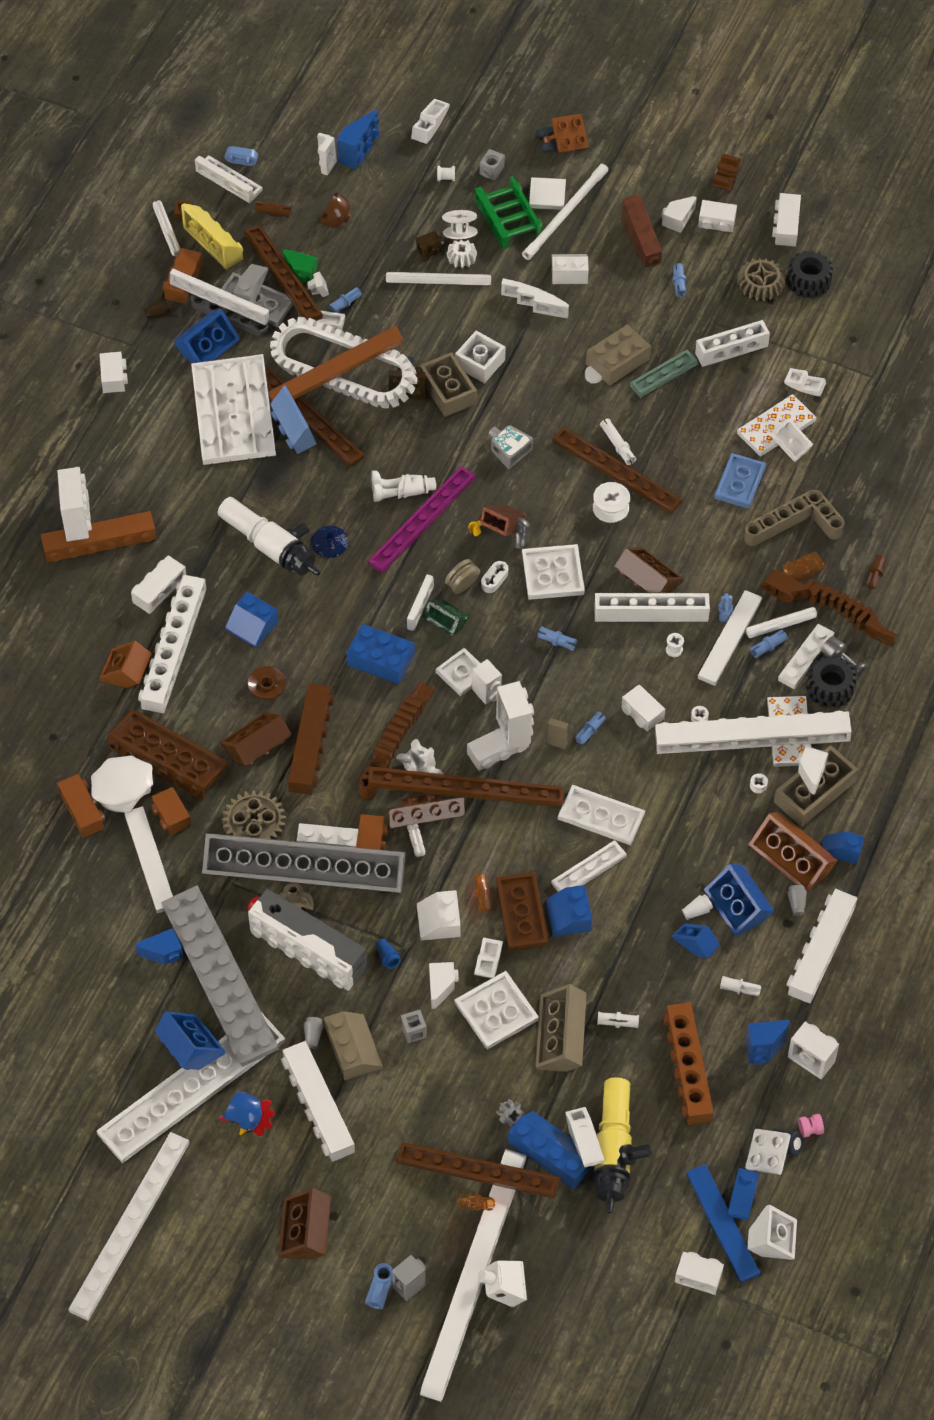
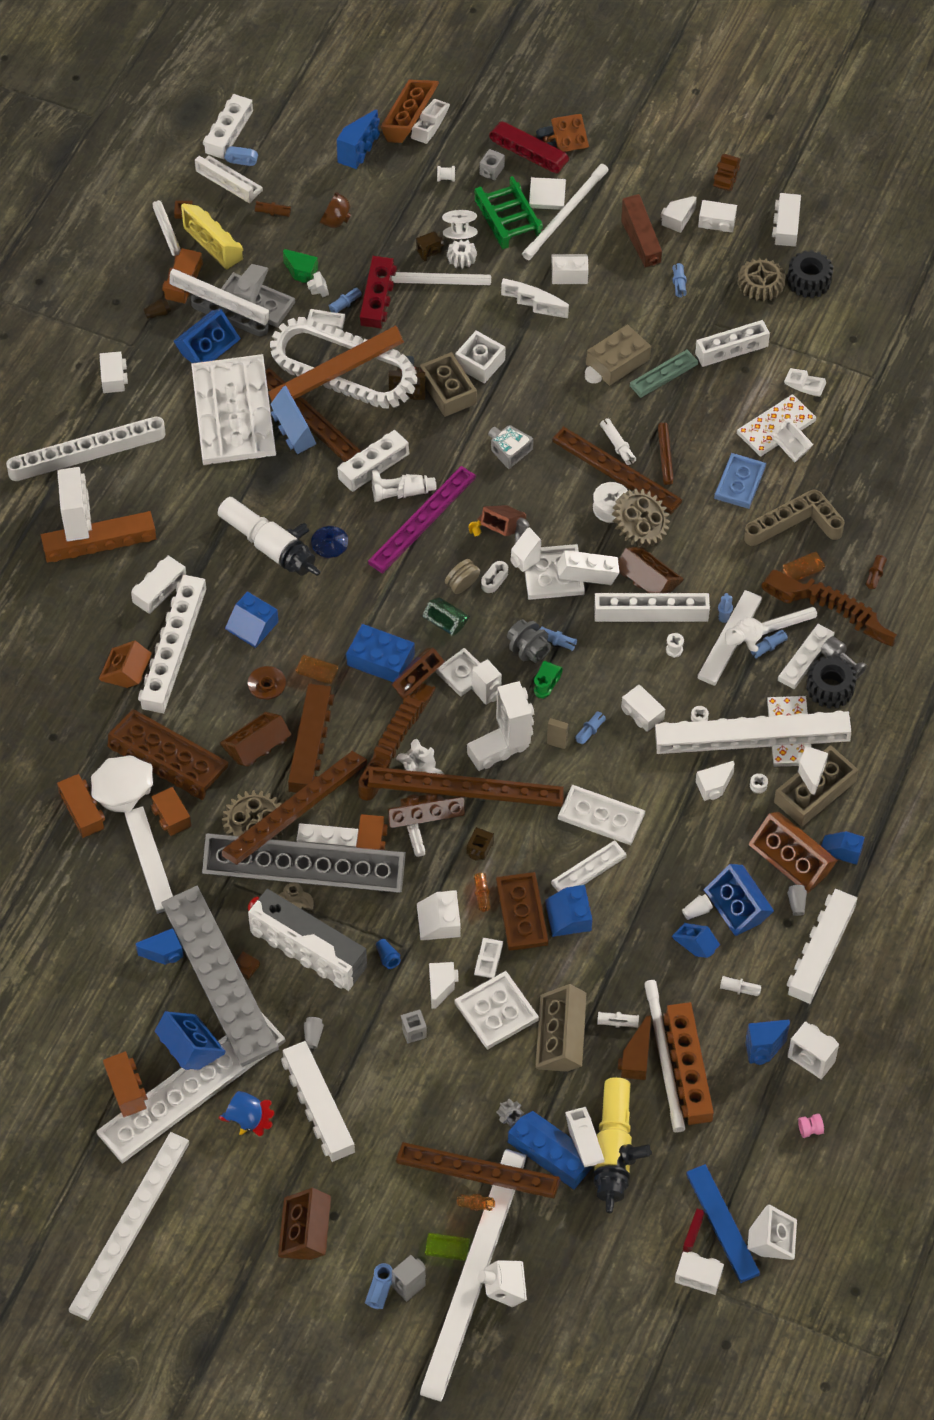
(85, 448): none -> white beam
(125, 1084): none -> dark orange brick
(228, 126): none -> white brick
(247, 965): none -> reddish brown plate
(283, 273): reddish brown tile -> none
(294, 807): none -> reddish brown plate
(317, 669): none -> clear orange plate
(326, 153): white bracket -> none
(352, 1044): dark tan slope -> none
(376, 457): none -> white brick
(379, 267): none -> dark red brick
(407, 109): none -> dark orange slope
(417, 672): none -> reddish brown slope
(420, 602): white tile -> none
(447, 1246): none -> clear neon green tile
(480, 844): none -> dark brown brick
(526, 550): none -> white slope
(528, 641): none -> dark grey piece
(529, 147): none -> dark red beam
(546, 679): none -> green piece
(588, 567): none -> white brick
(636, 1053): none -> reddish brown slope
(640, 517): none -> dark tan gear
(665, 453): none -> reddish brown axle
(675, 1111): none -> white piece
(693, 1231): none -> dark red tile
(714, 780): none -> white slope
(743, 1194): blue slope -> none
(746, 630): none -> white animal
(770, 1149): white plate -> none

